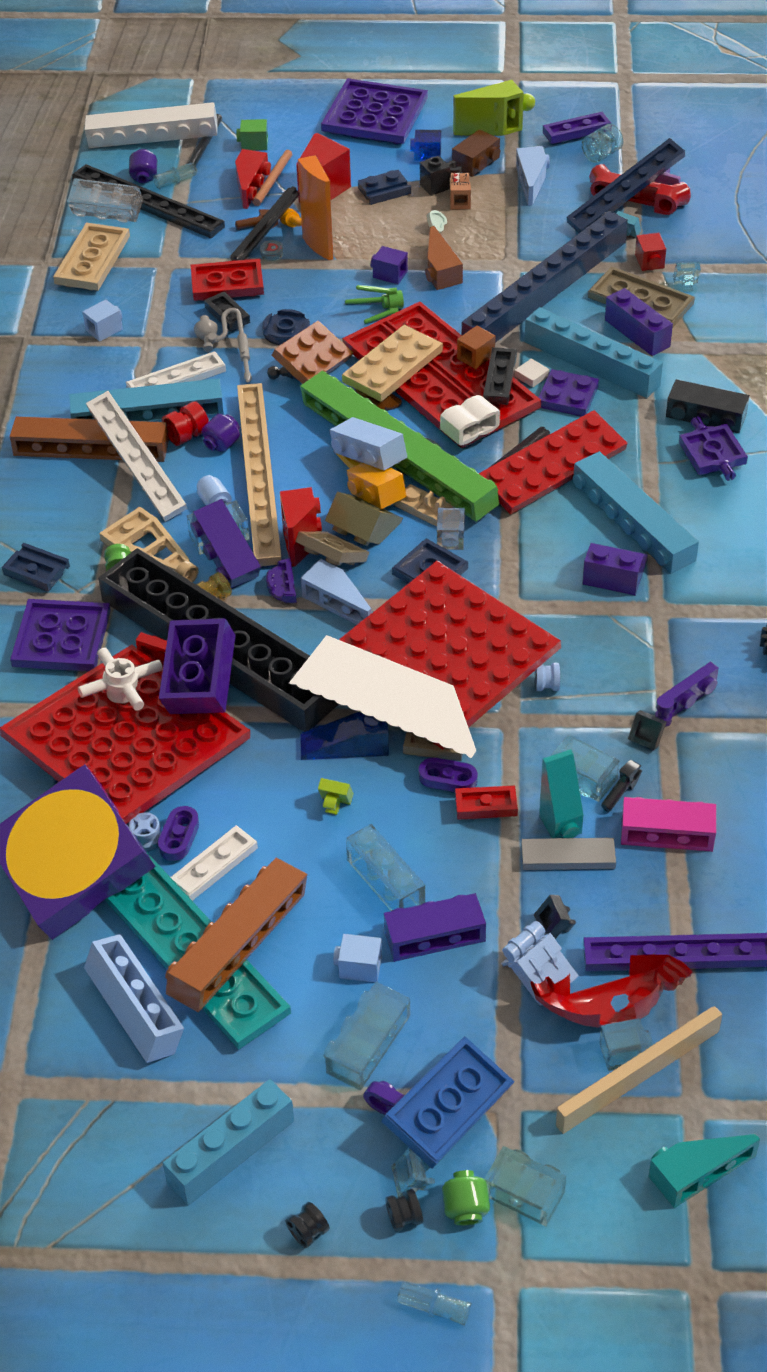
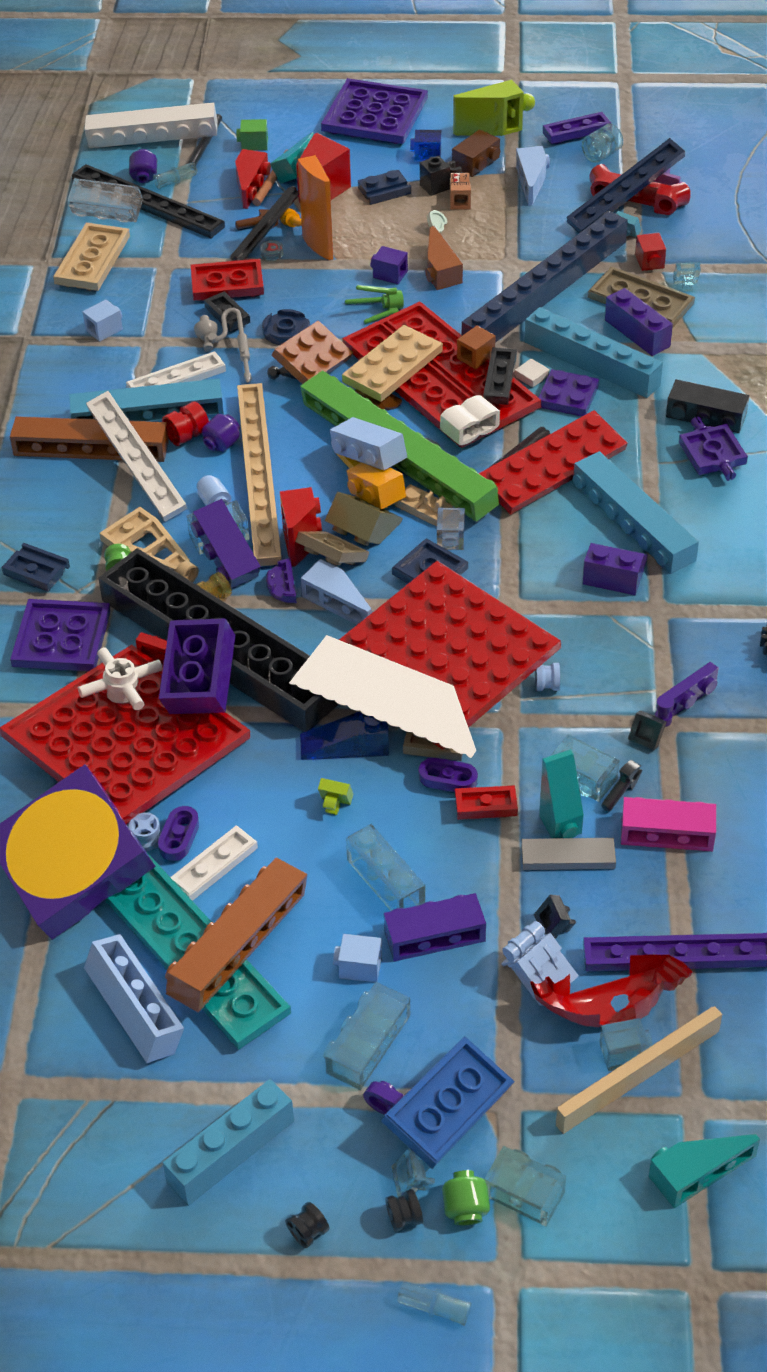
(285, 165): none -> teal slope

